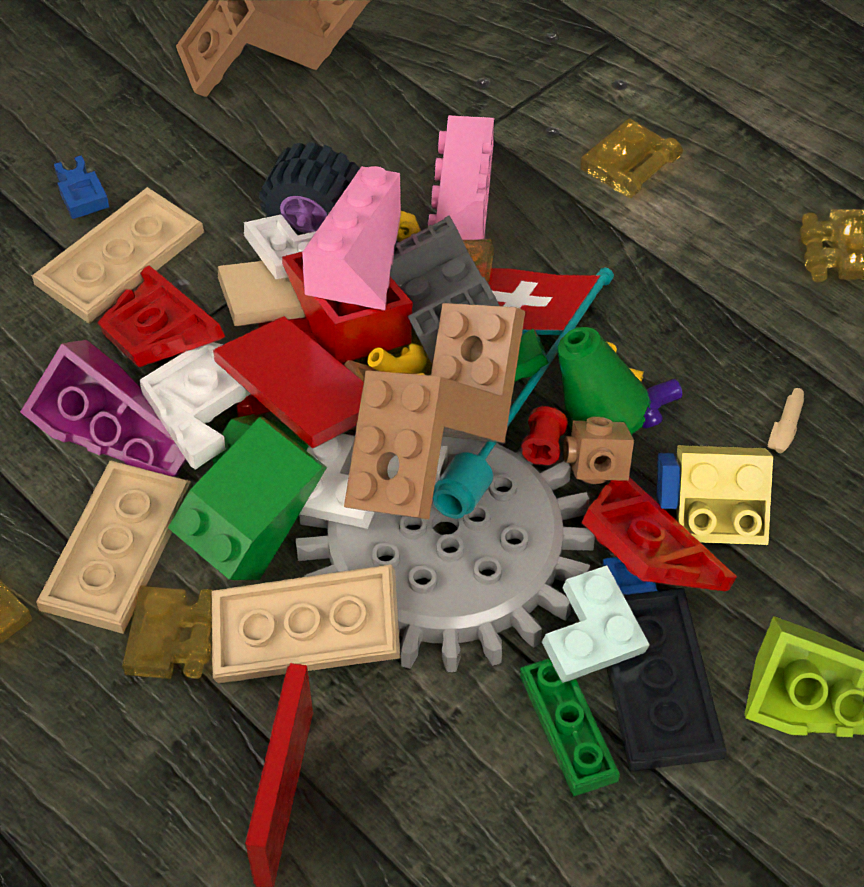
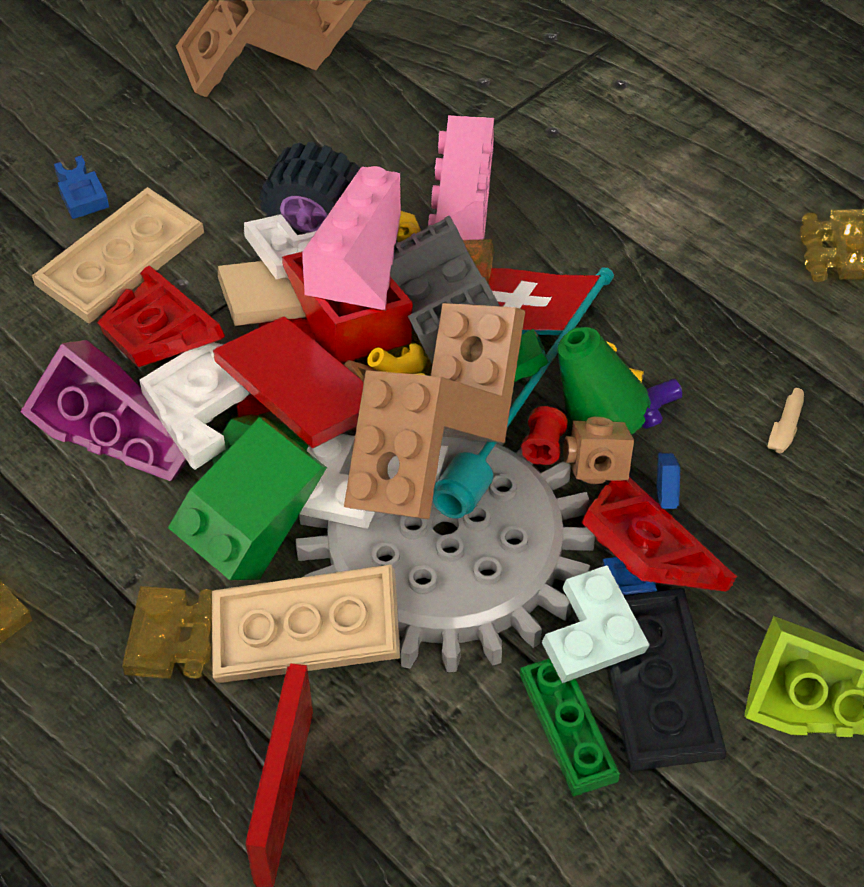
(114, 547): tan tile -> none
(623, 150): clear yellow plate -> none
(725, 493): light yellow slope -> none

